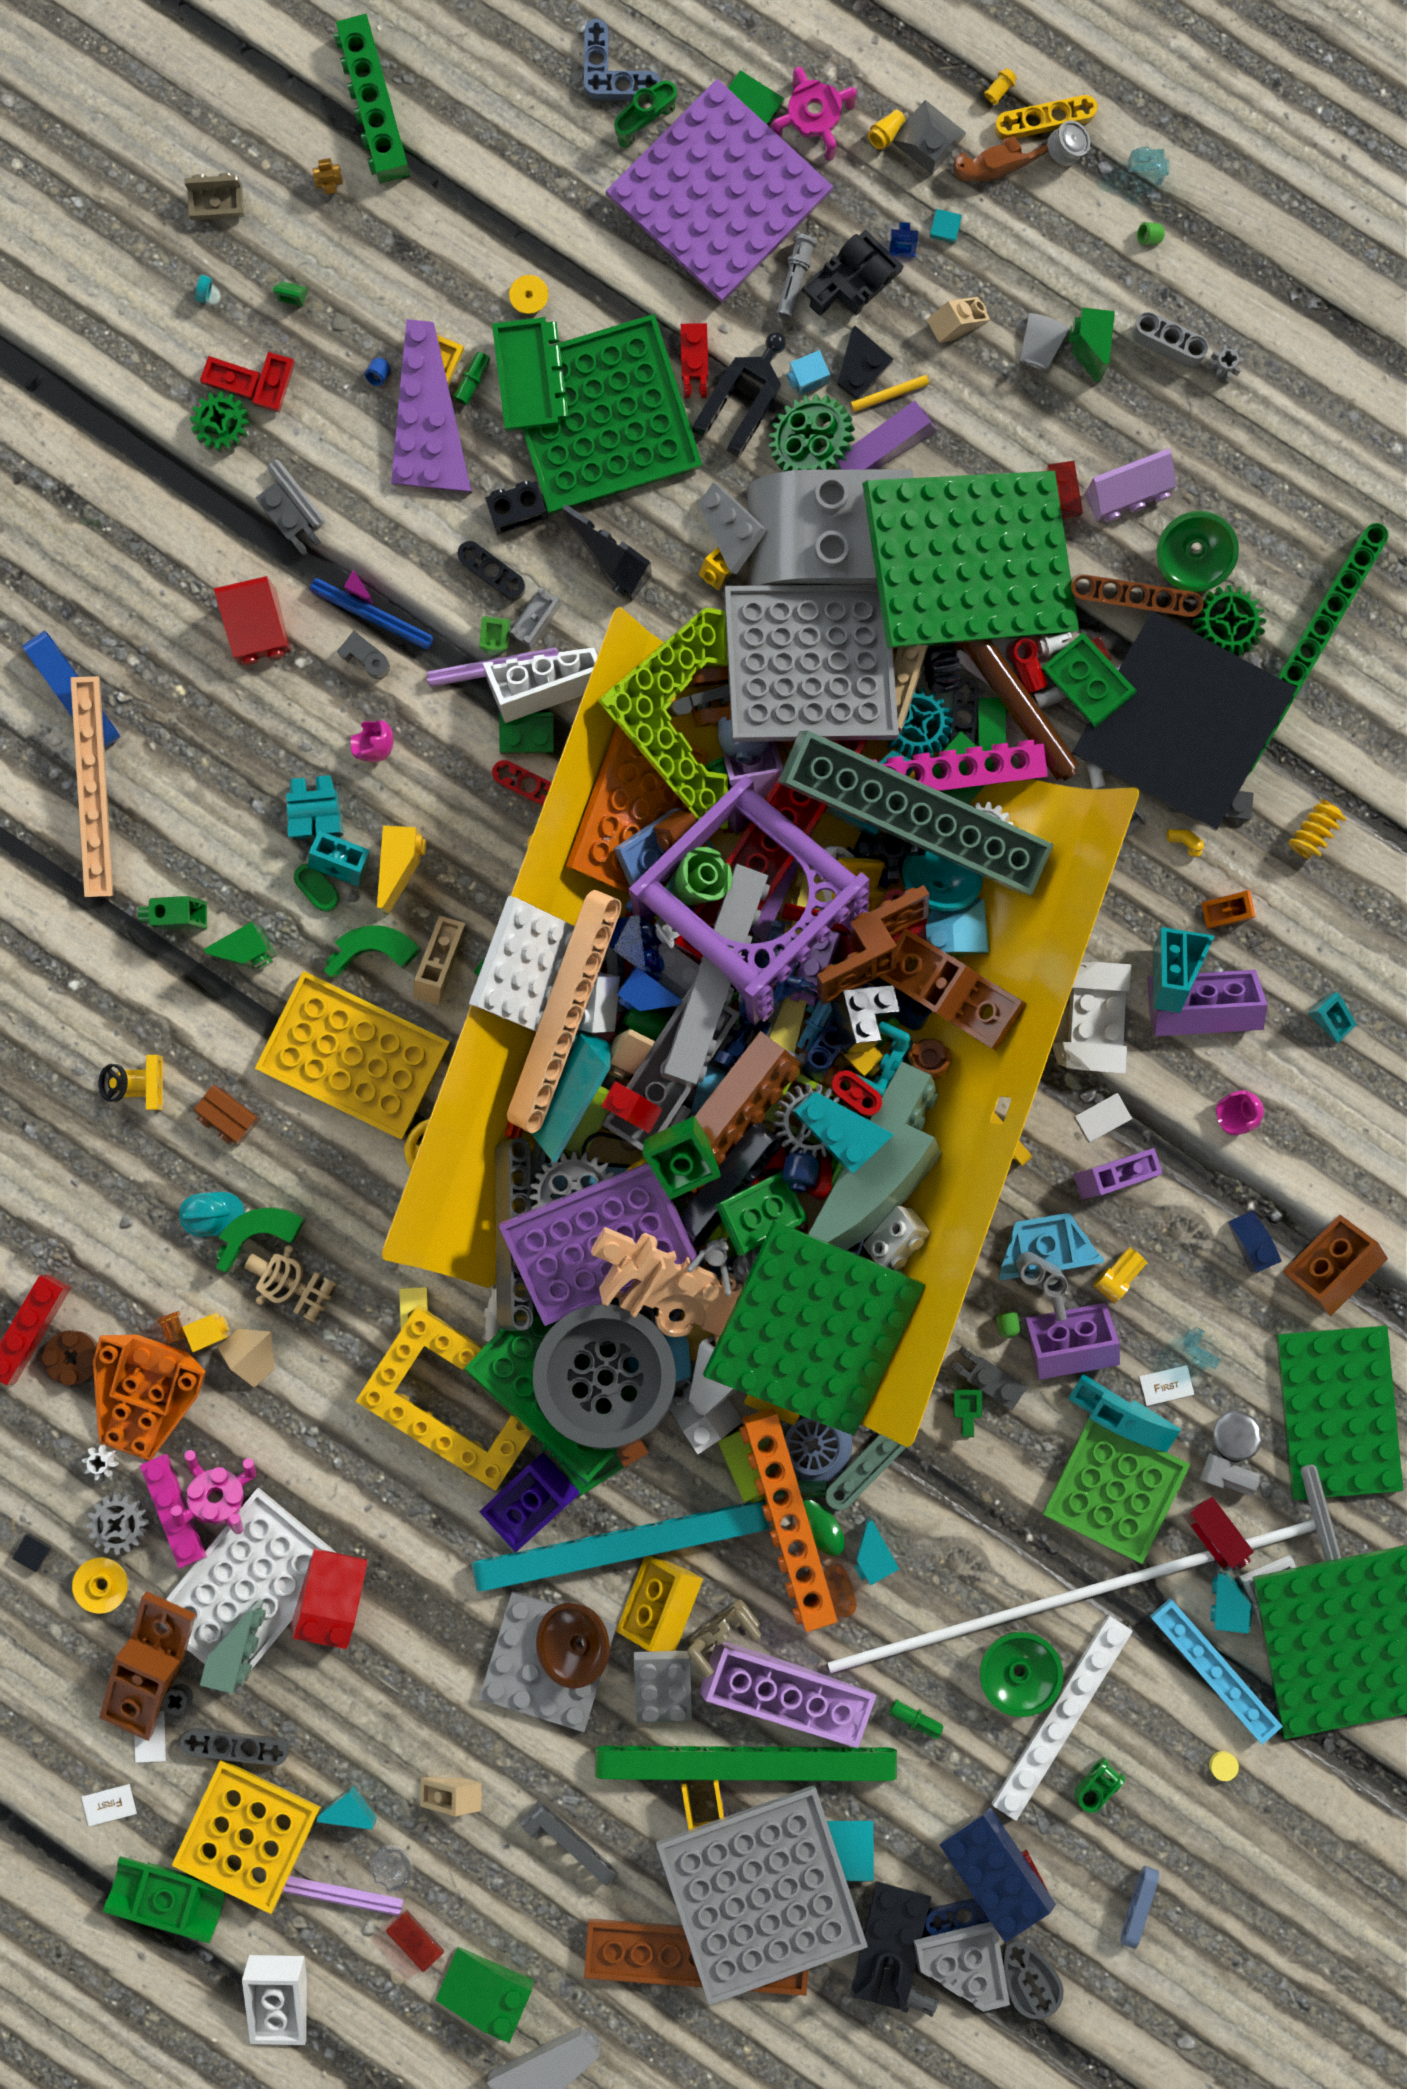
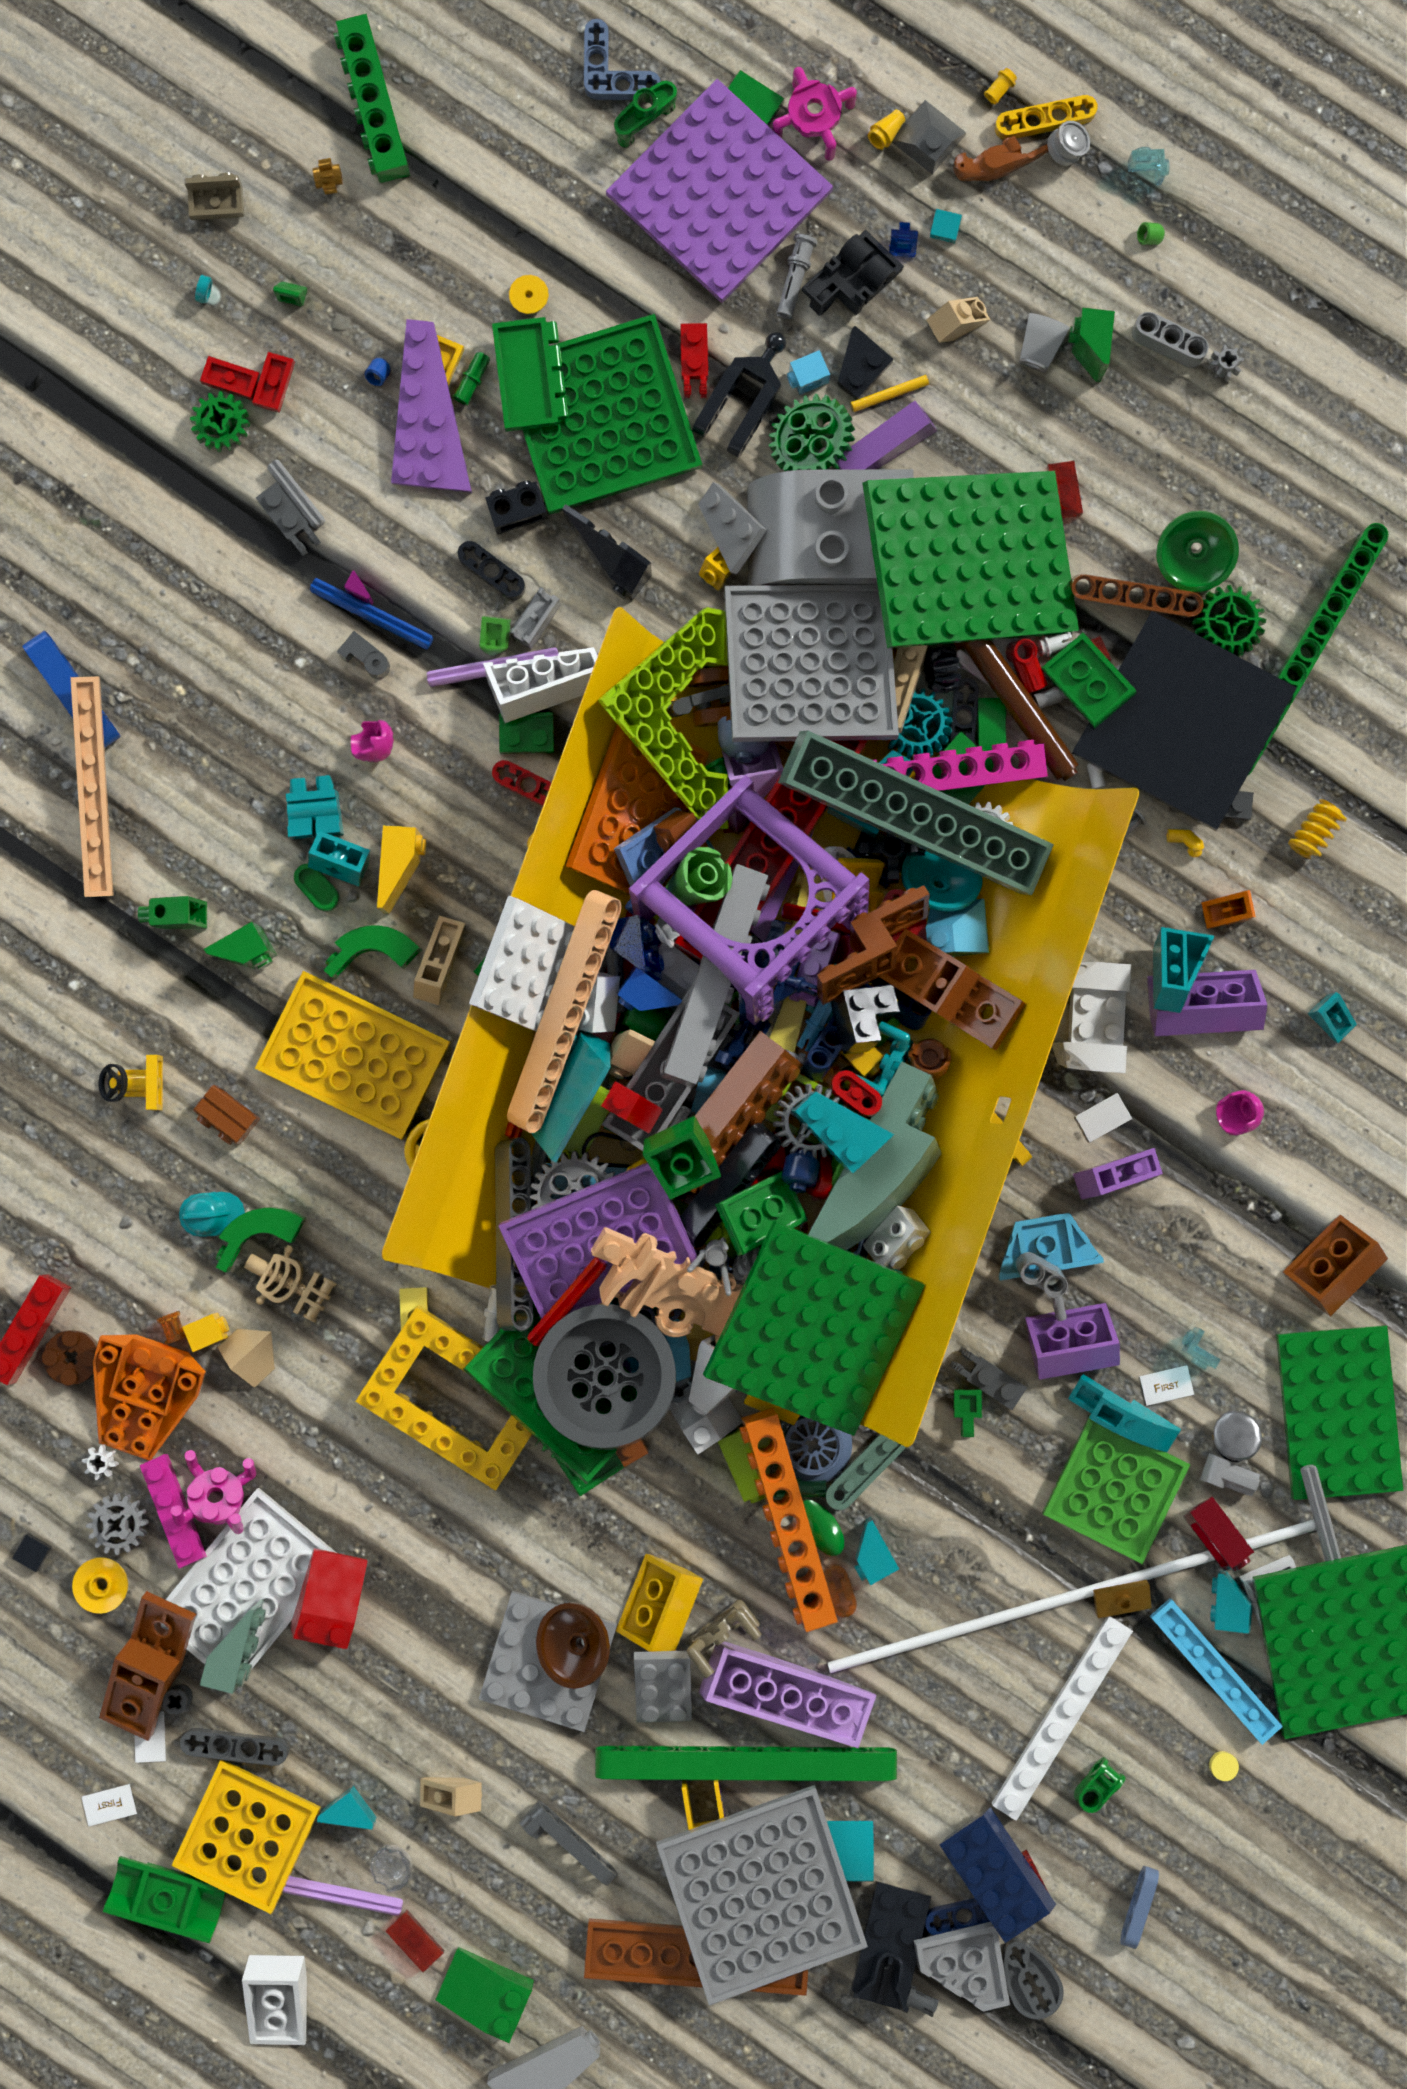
(252, 620): red slope -> none
(529, 1502): dark purple slope -> none
(567, 1300): none -> red axle
(619, 1545): teal beam -> none
(916, 1719): green axle -> none
(1008, 1324): bright green piece -> none
(1023, 1693): green dish -> none
(1115, 1280): yellow piece -> none
(1122, 1599): none -> pearl gold plate
(1132, 486): lavender slope -> none
(1254, 1242): dark blue slope -> none

